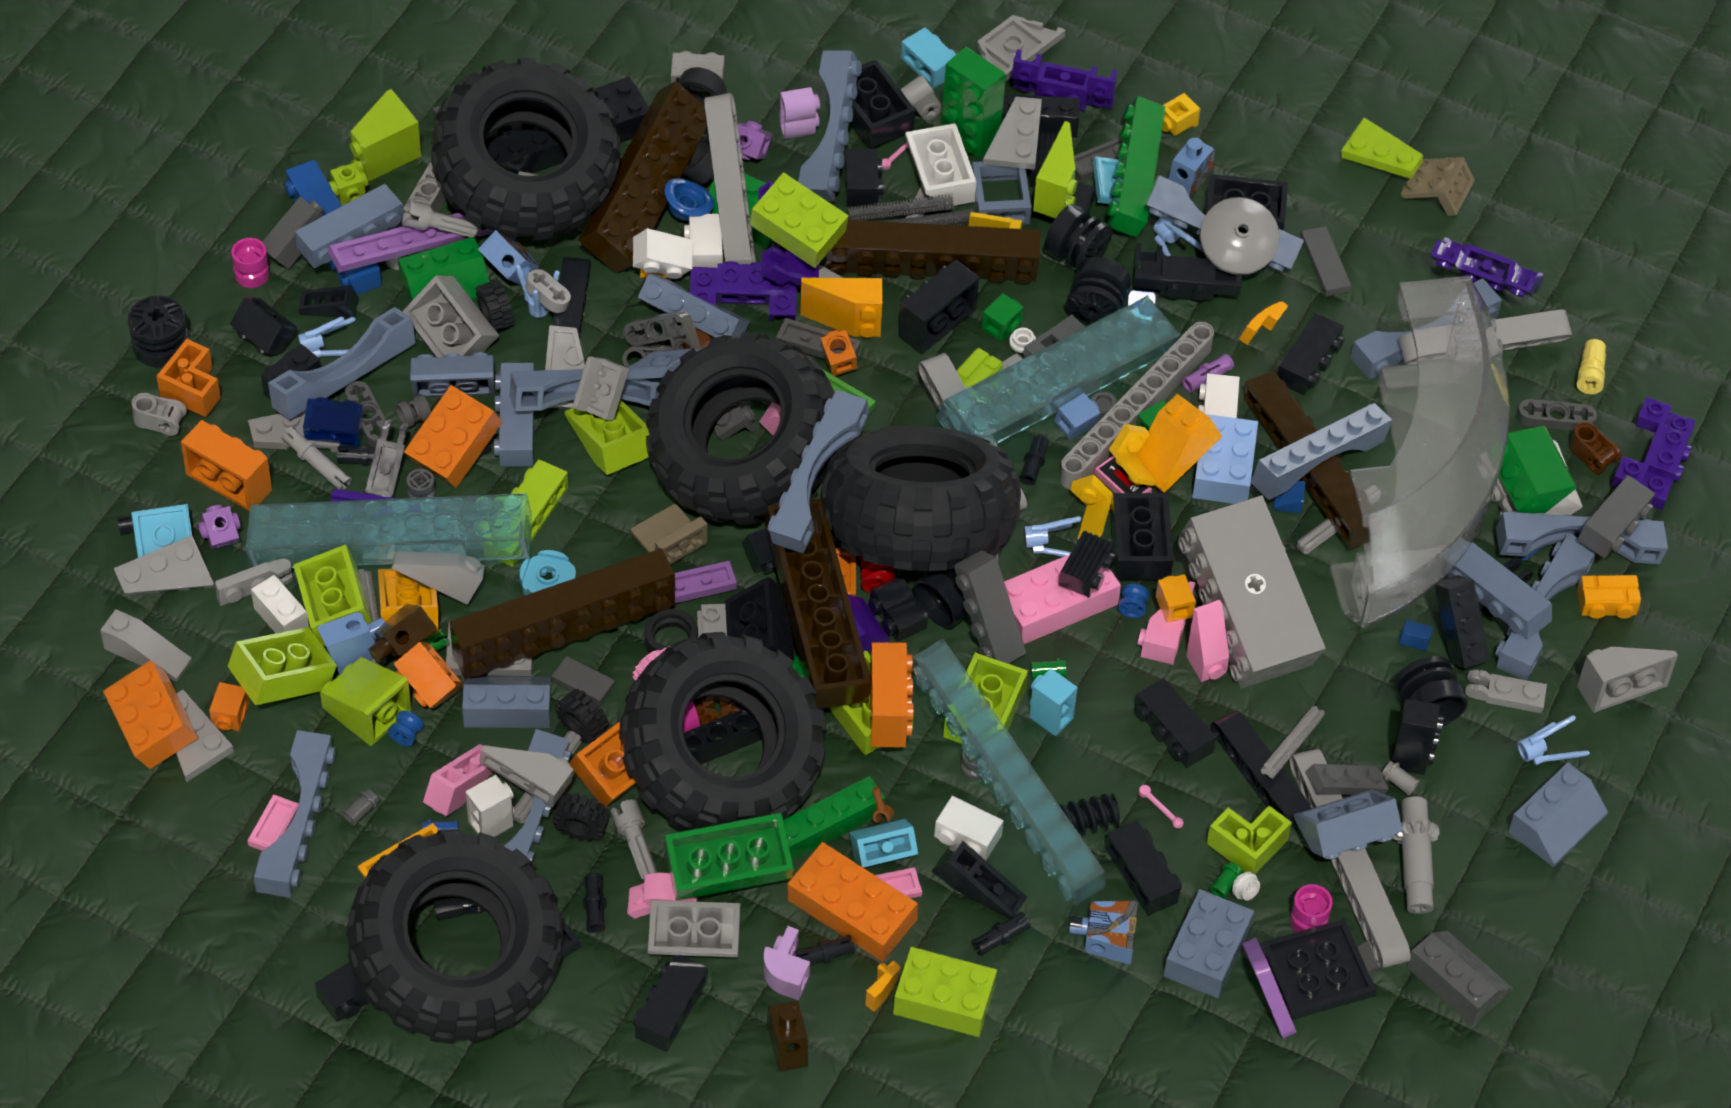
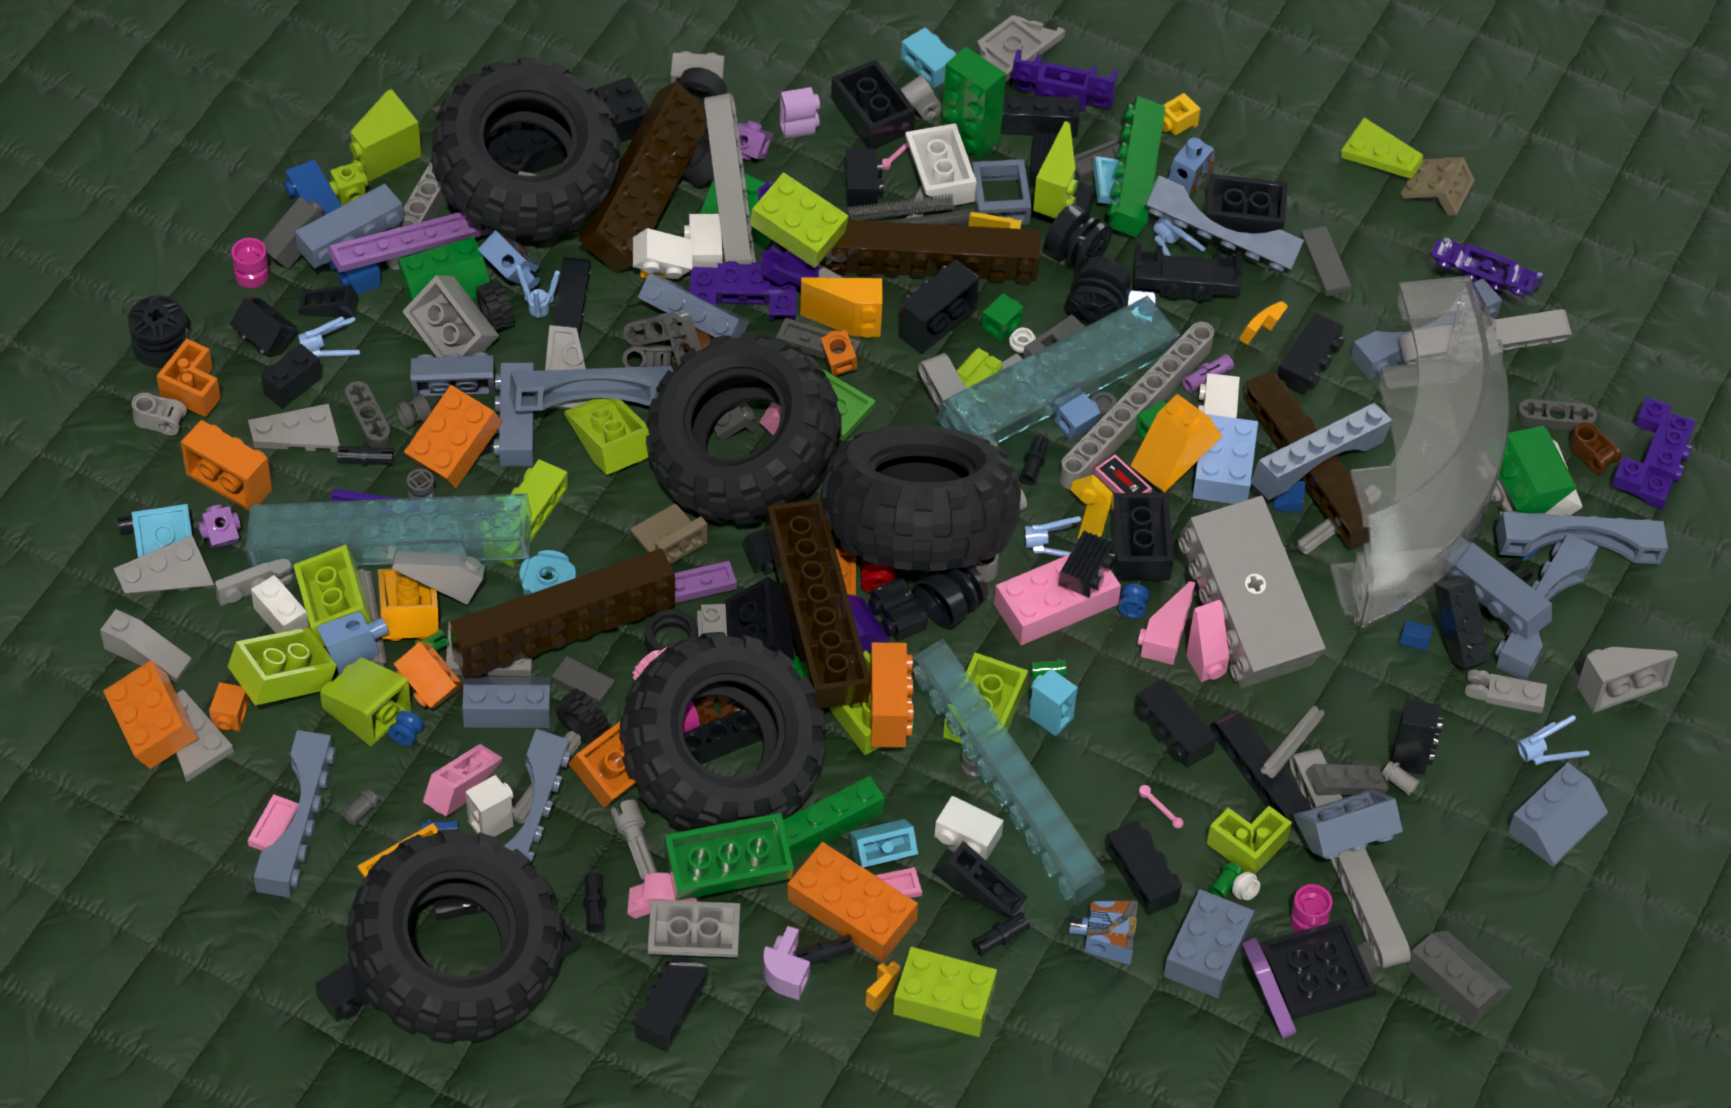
(307, 451): light grey pin -> none
(333, 421): clear blue brick -> none
(383, 340): sand blue arch -> none
(386, 462): hinge -> none
(411, 627): dark brown torso -> none
(422, 216): light grey piece -> none
(532, 771): light grey slope -> none
(550, 291): light grey beam -> none
(581, 817): black tyre -> none
(600, 387): light grey bracket -> none
(656, 364): sand blue tile -> none
(687, 199): blue hat -> none
(785, 1028): dark brown torso -> none
(822, 169): sand blue arch -> none
(841, 423): sand blue arch -> none
(881, 807): dark orange hand -> none
(989, 607): dark grey brick -> none
(1017, 136): light grey wing -> none
(1093, 813): black piece -> none
(1125, 449): yellow bracket -> none
(1175, 598): light orange brick -> none
(1236, 251): light grey dish -> none
(1417, 854): light grey gear -> none
(1433, 682): black wheel -> none
(1592, 371): light yellow axle -> none
(1608, 596): light orange brick -> none
(1617, 517): dark grey brick -> none

